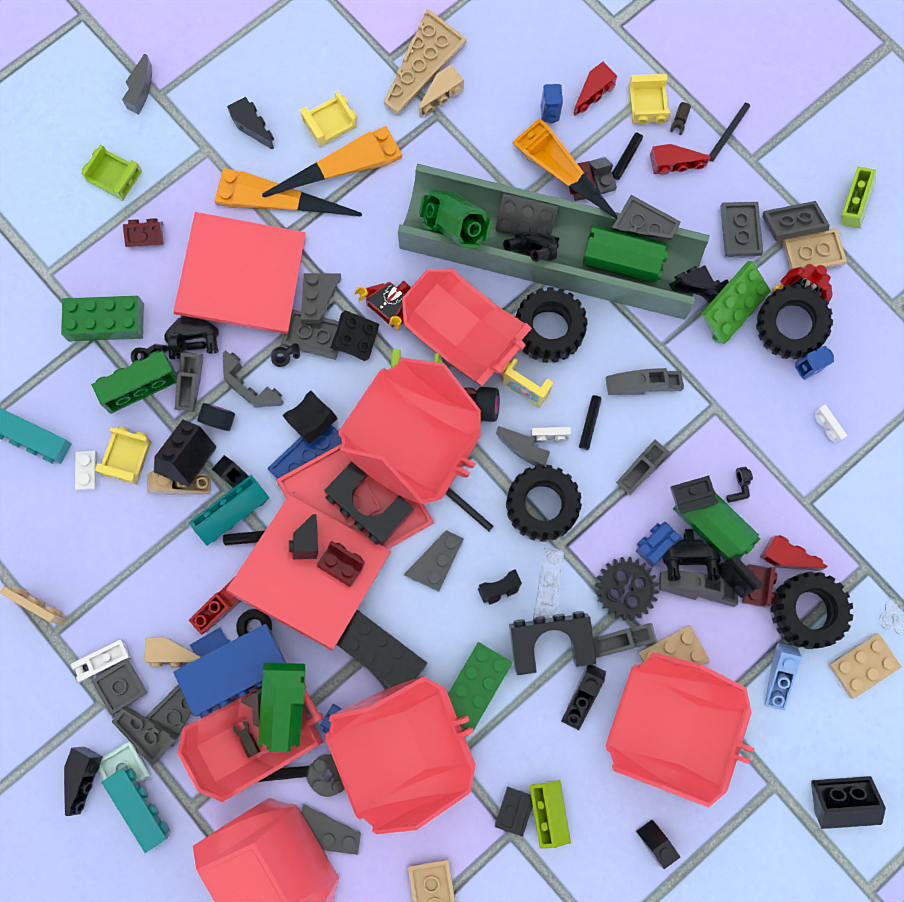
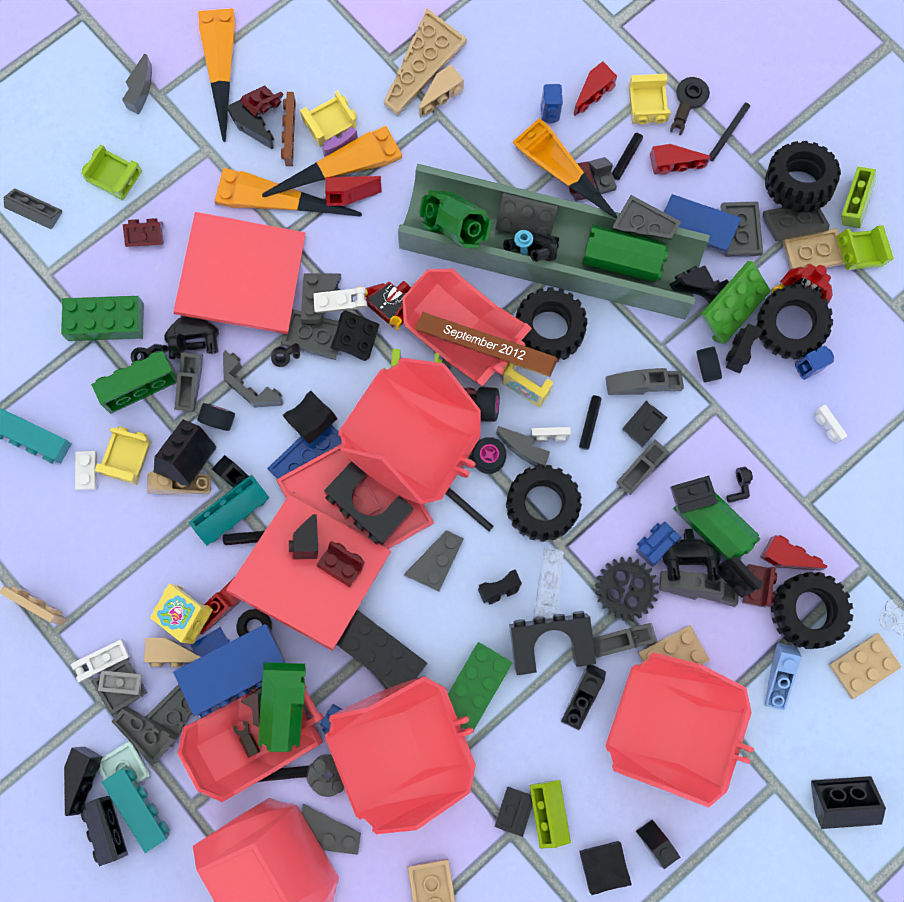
(32, 208): none -> dark grey slope
(103, 830): none -> black slope
(120, 682): none -> light grey plate
(180, 614): none -> light yellow panel
(217, 37): none -> light orange plate
(261, 100): none -> dark red bracket
(288, 121): none -> dark orange plate
(334, 143): none -> medium lavender slope
(339, 300): none -> white plate
(346, 190): none -> red slope
(487, 344): none -> dark orange tile
(489, 455): none -> black wheel
(523, 240): none -> medium azure plate
(605, 867): none -> black brick
(644, 423): none -> black plate
(693, 91): none -> black wheel
(705, 220): none -> blue tile
(709, 364): none -> black wheel
(741, 351): none -> black brick
(808, 159): none -> black tyre
(865, 248): none -> lime panel

